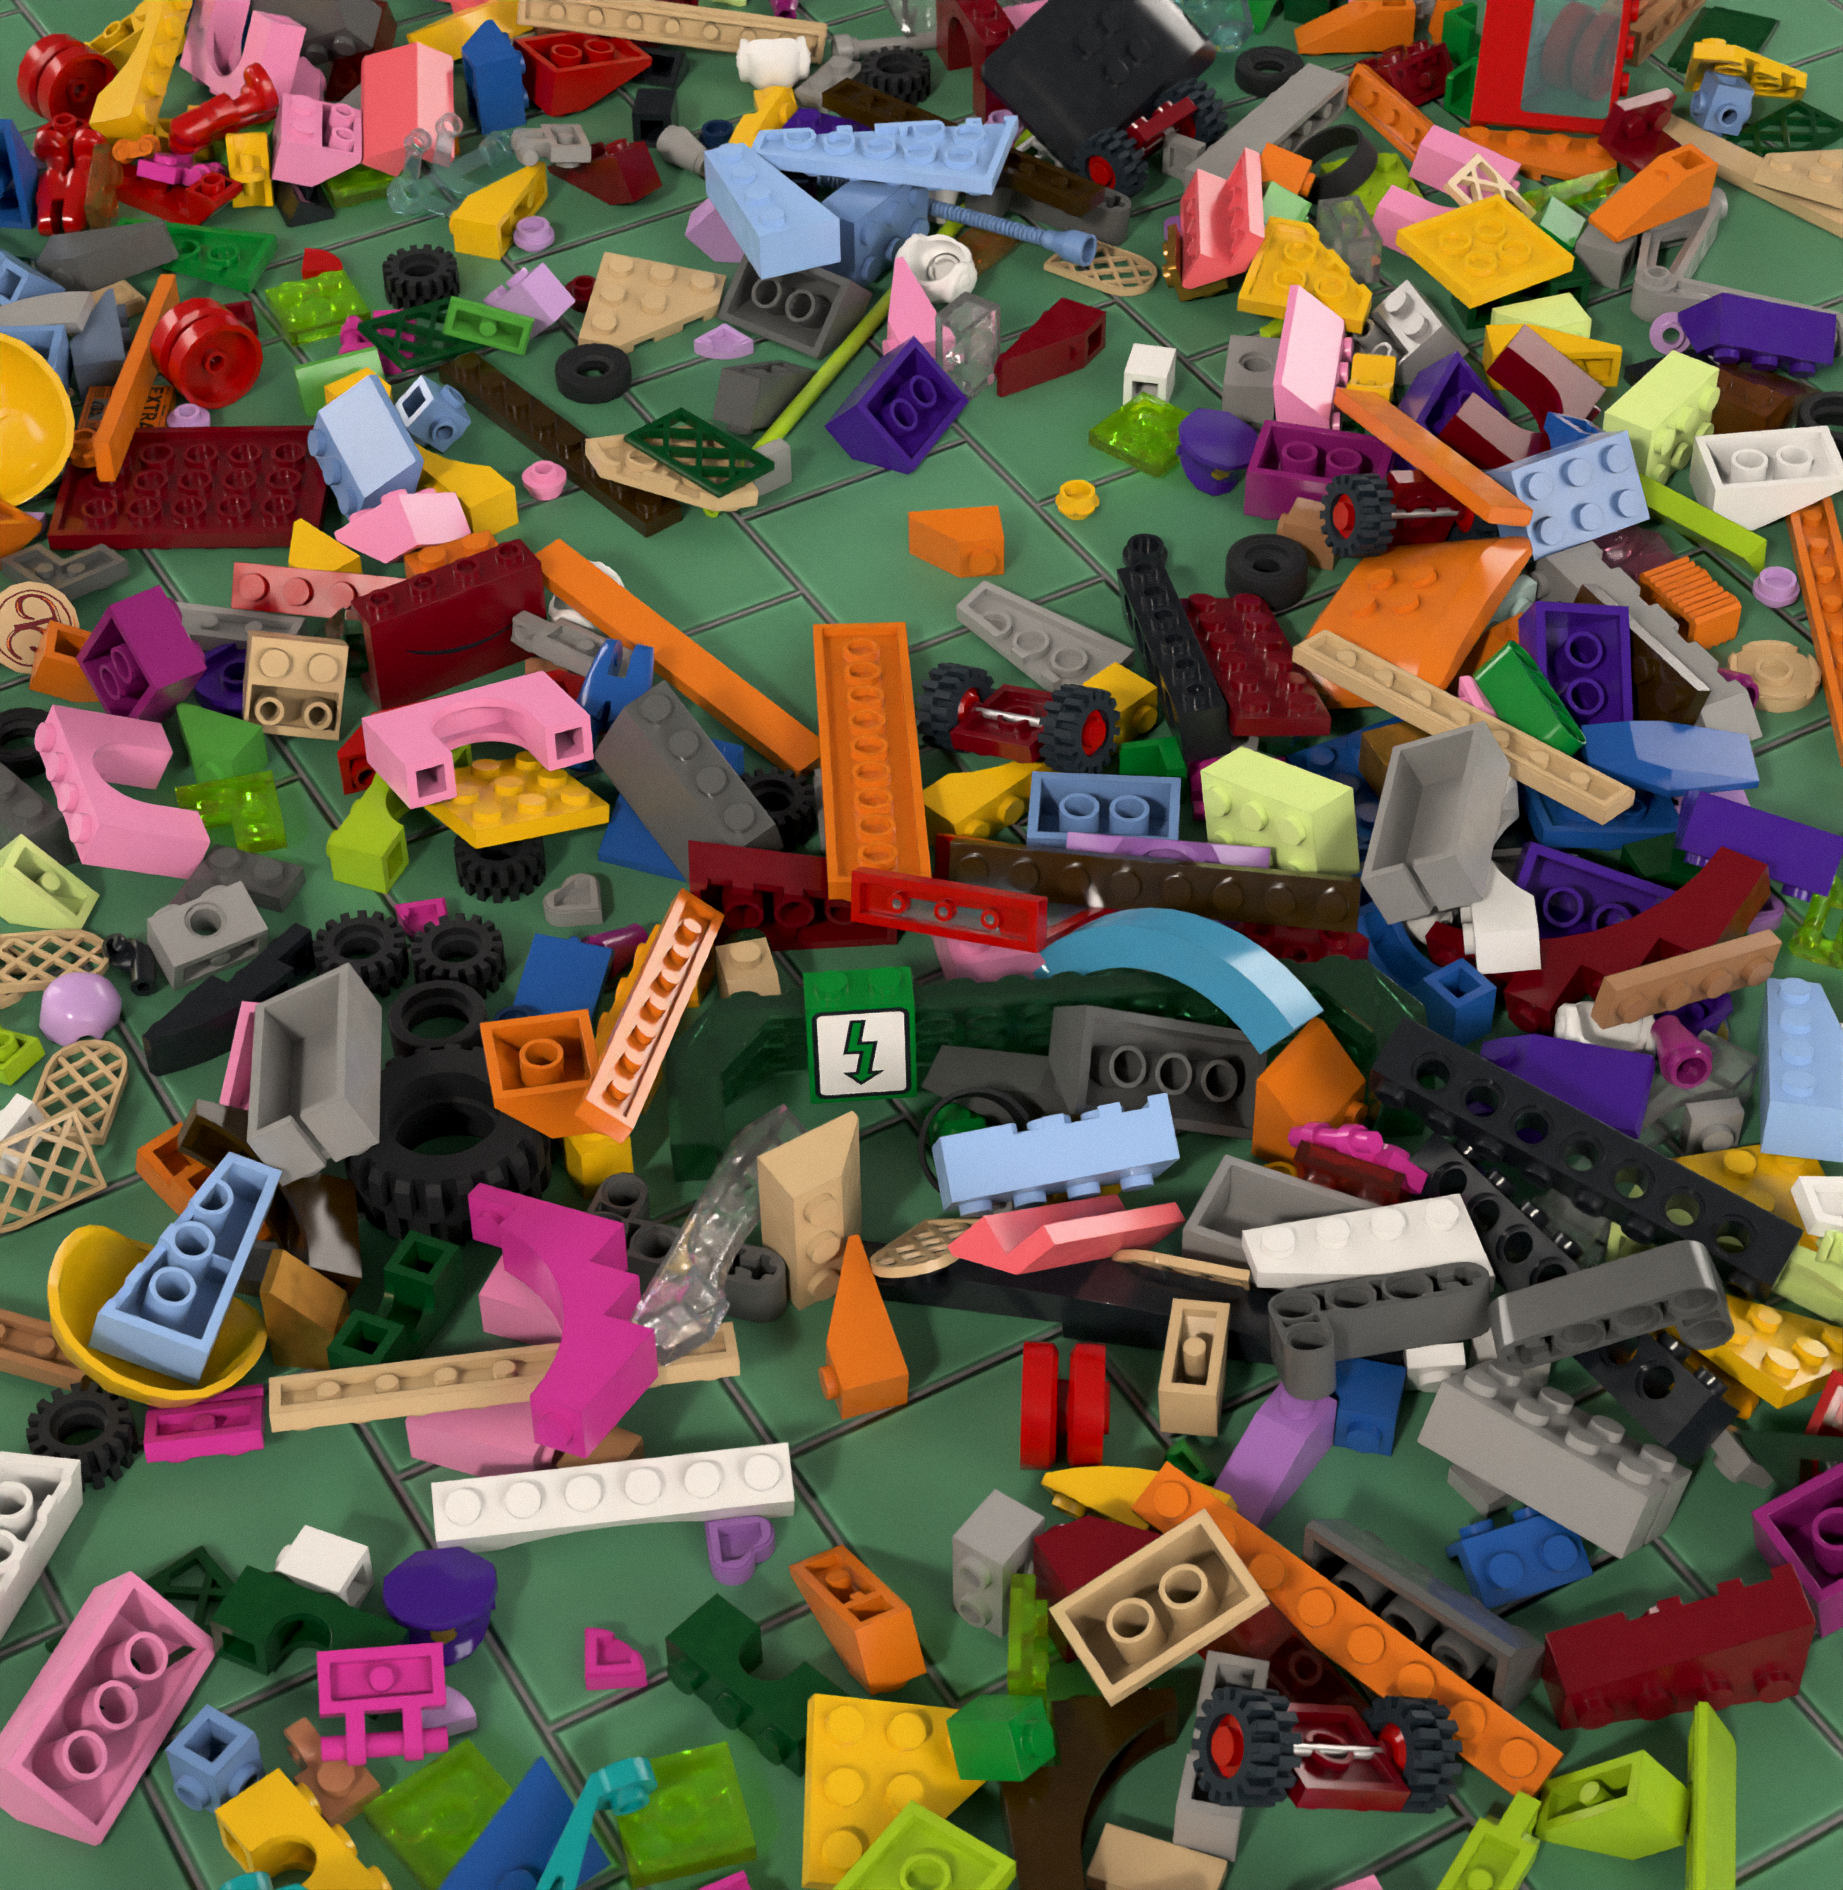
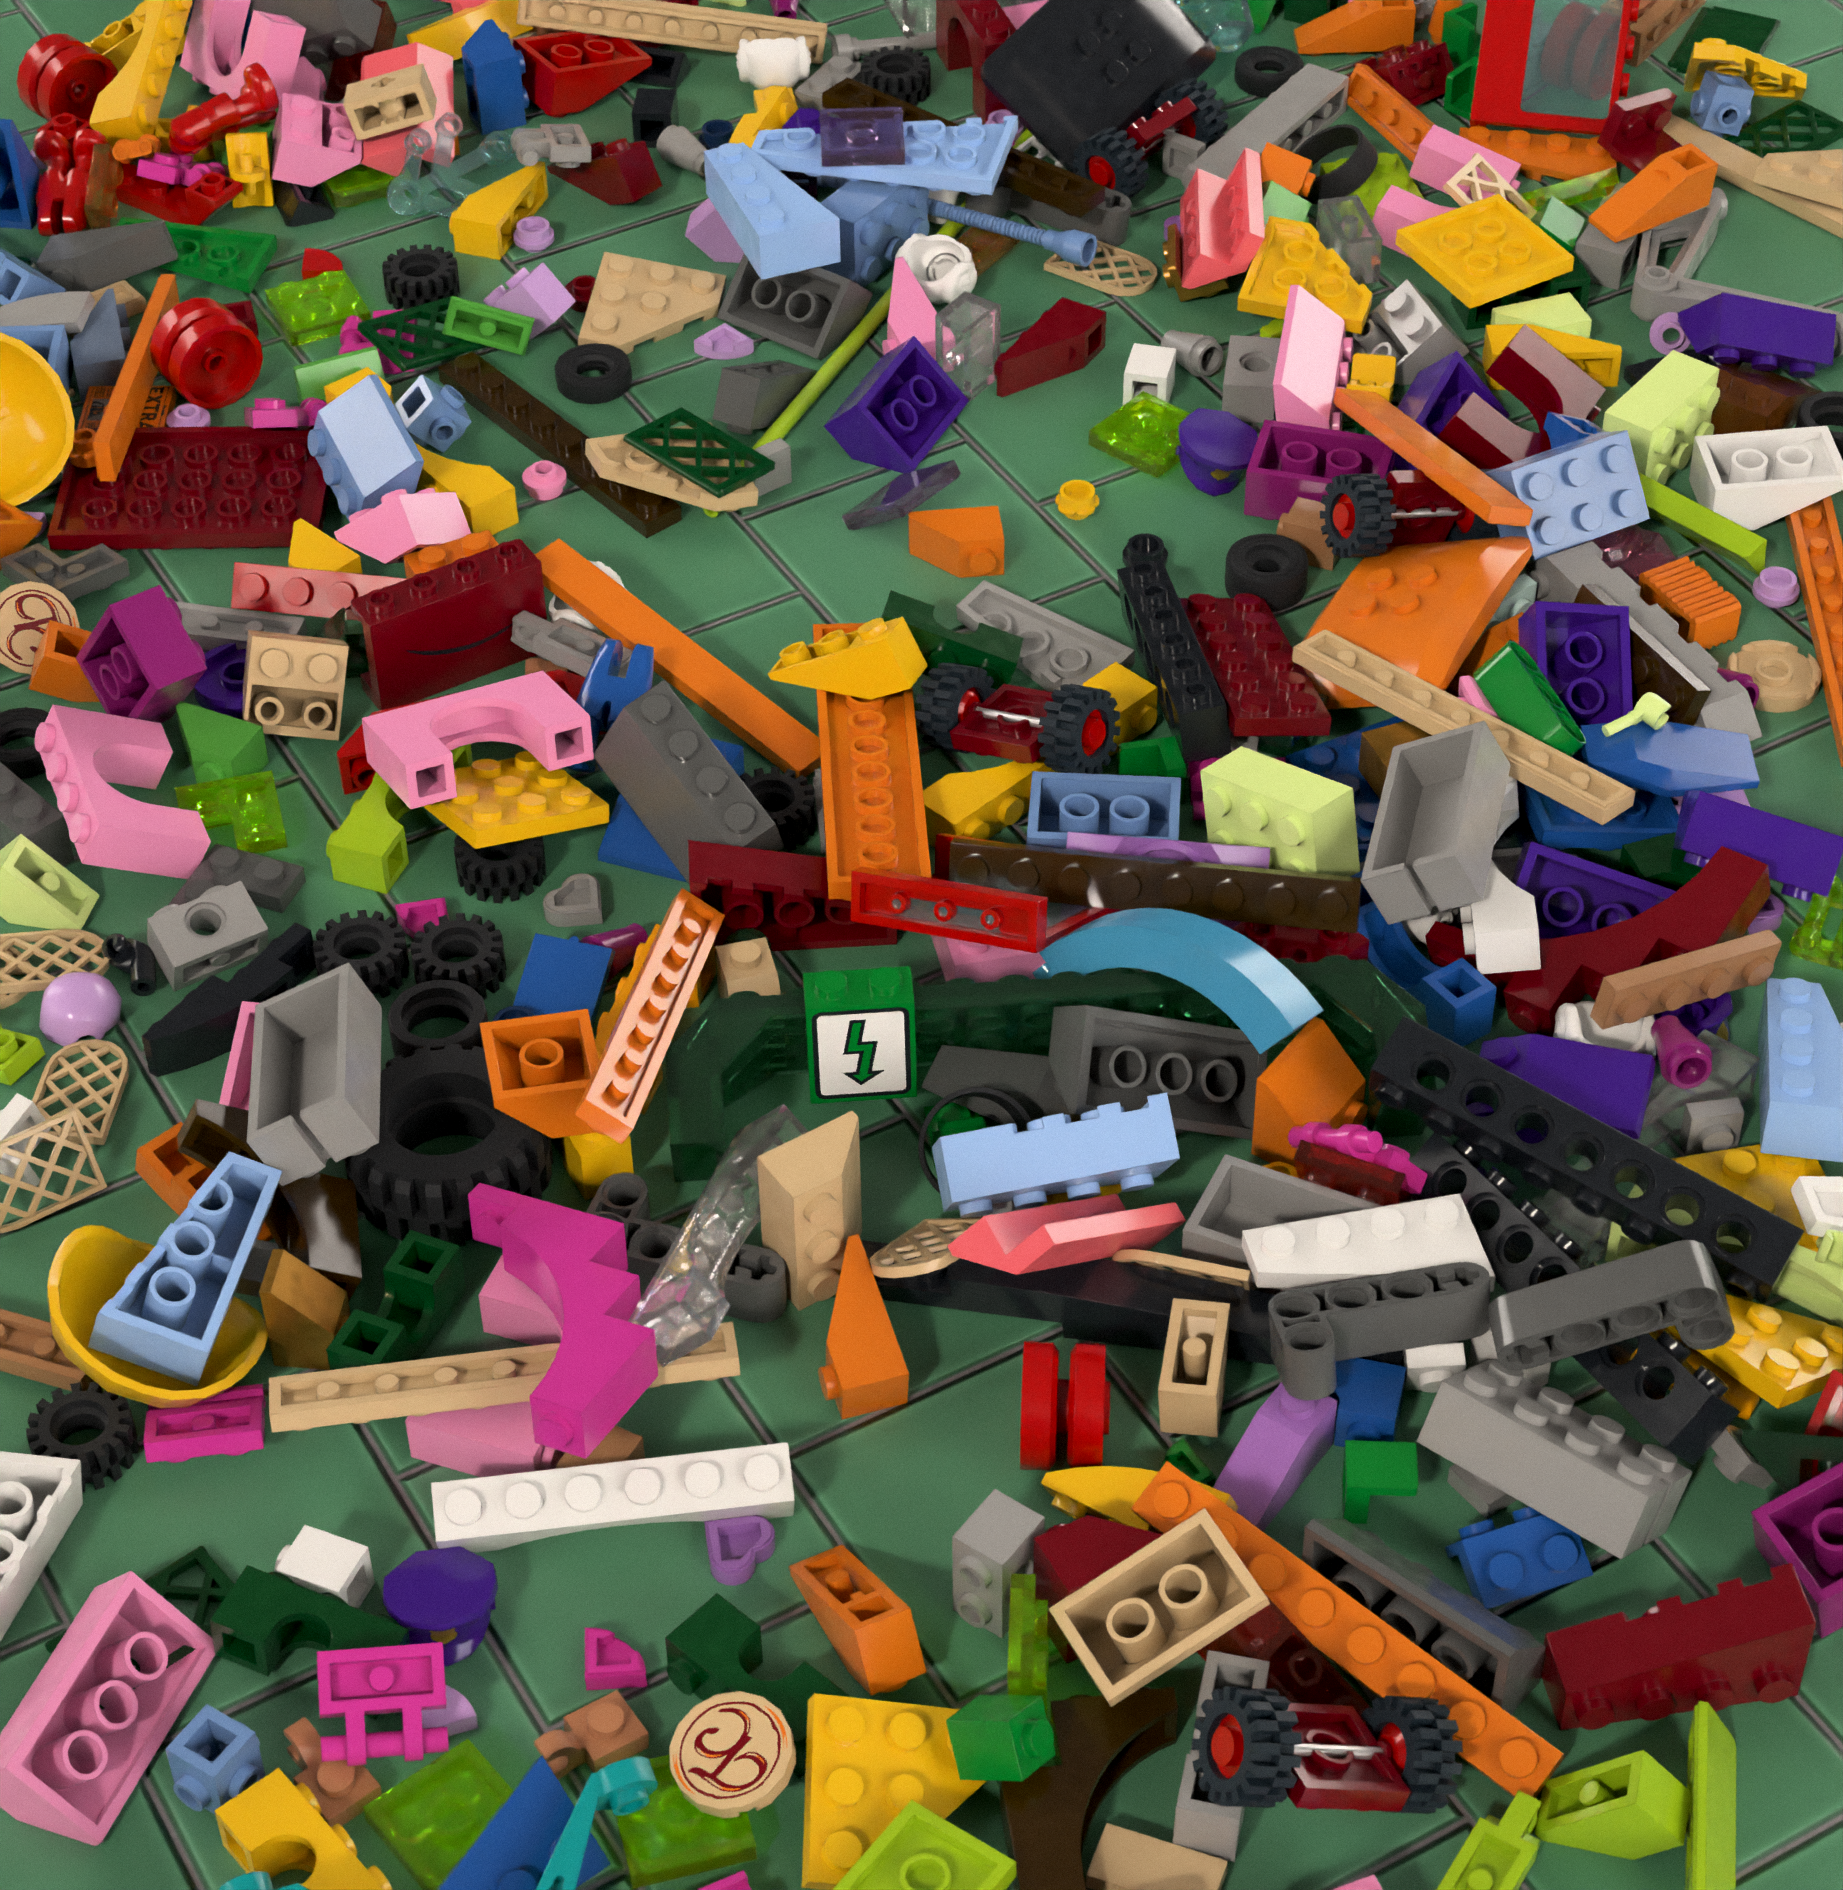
(275, 413): none -> dark pink plate
(390, 102): none -> tan brick
(594, 1735): none -> nougat plate
(732, 1754): none -> tan tile
(861, 663): none -> yellow slope
(862, 136): none -> clear purple tile
(901, 495): none -> tile
(985, 648): none -> dark green arch
(1194, 352): none -> light grey cone
(1376, 1469): none -> green panel
(1649, 709): none -> yellowish green hand

